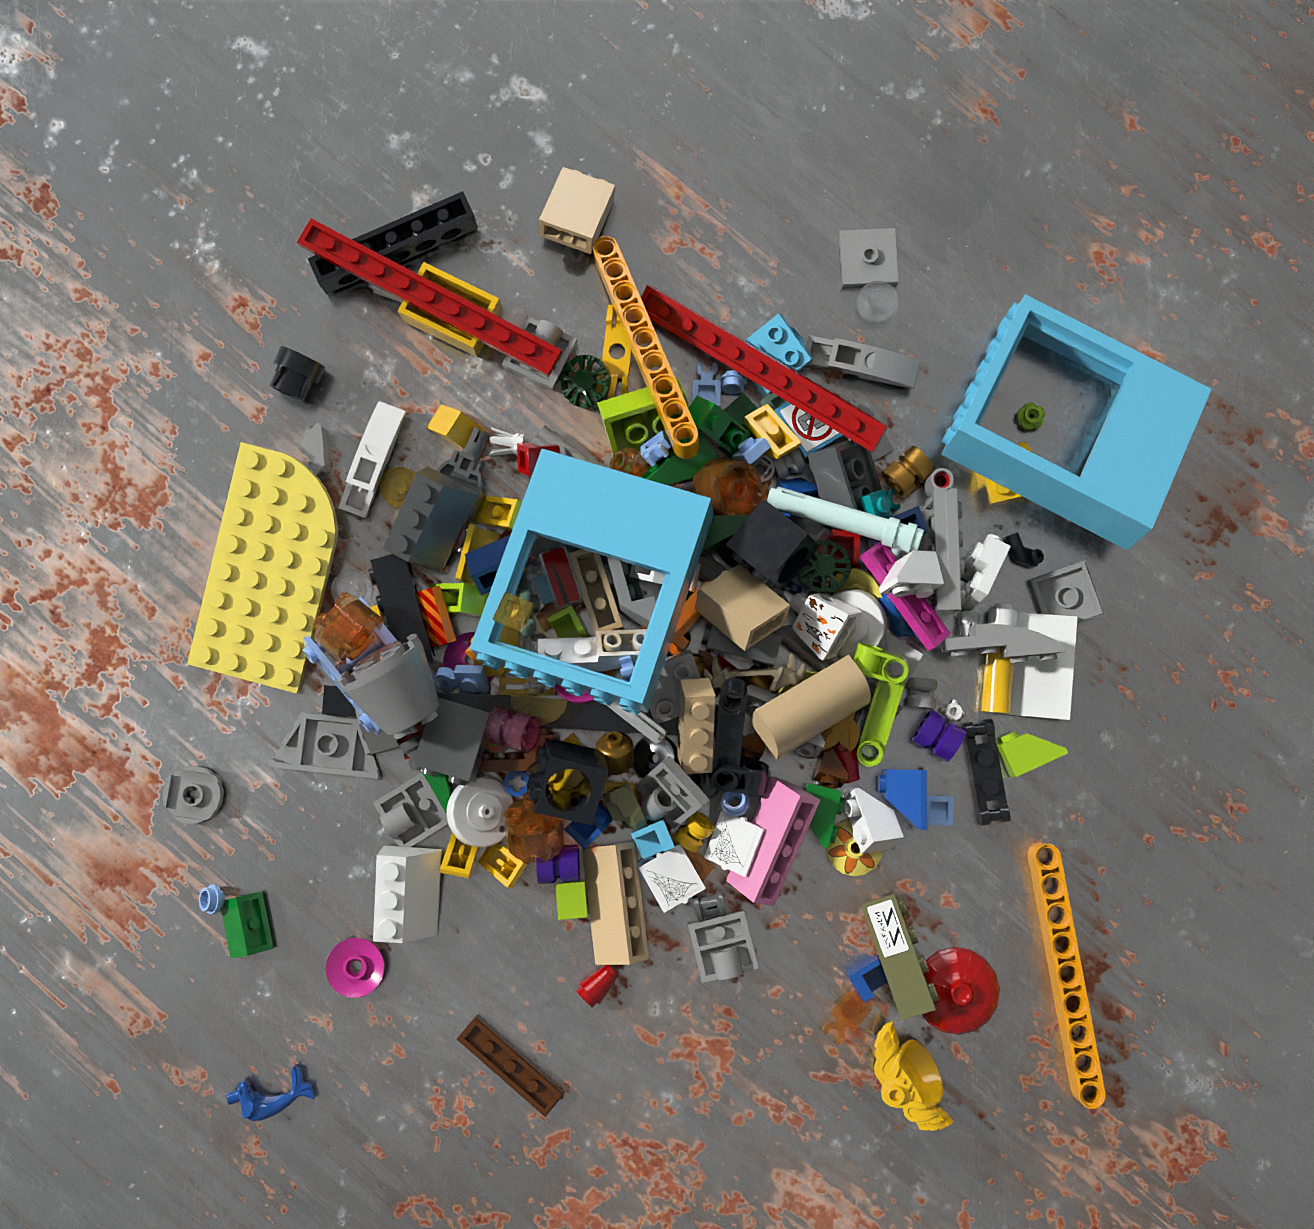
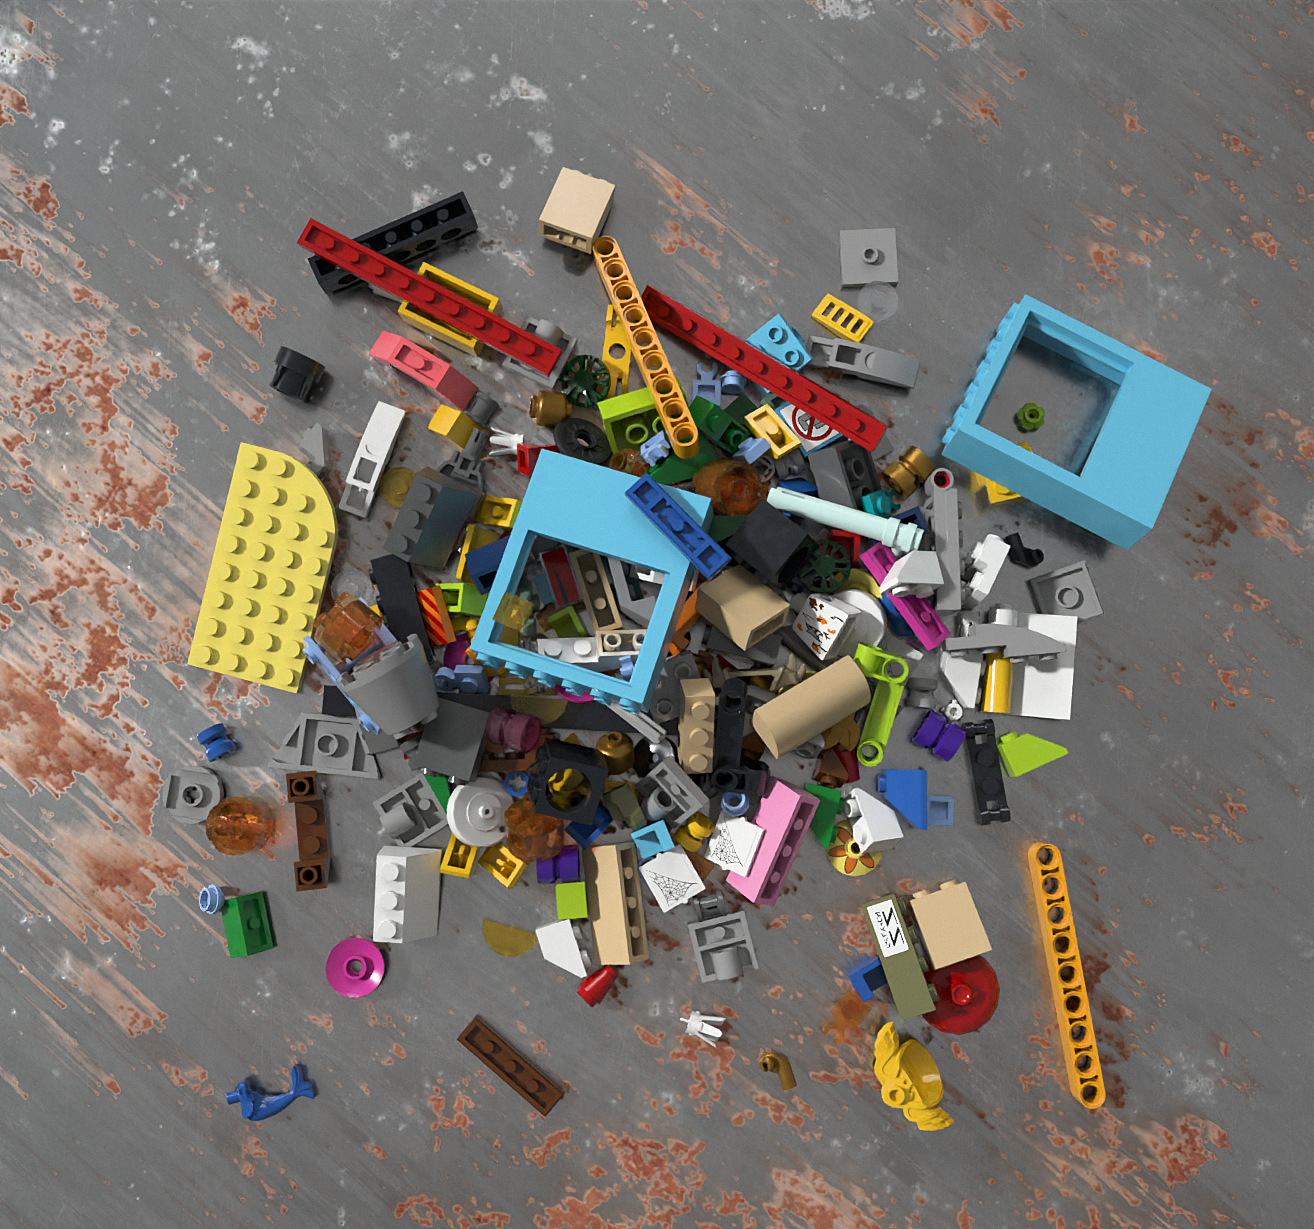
(216, 742): none -> blue wheel
(239, 825): none -> clear orange brick
(312, 830): none -> reddish brown slope
(424, 367): none -> coral slope
(465, 623): none -> yellow arm
(482, 409): none -> dark grey bush
(507, 939): none -> clear yellow tile
(549, 408): none -> pearl gold head
(562, 947): none -> white slope
(571, 429): none -> black wheel
(677, 526): none -> blue plate
(699, 1026): none -> white piece
(780, 1065): none -> pearl gold arm
(856, 317): none -> yellow slope
(948, 924): none -> tan brick
(962, 676): none -> white slope

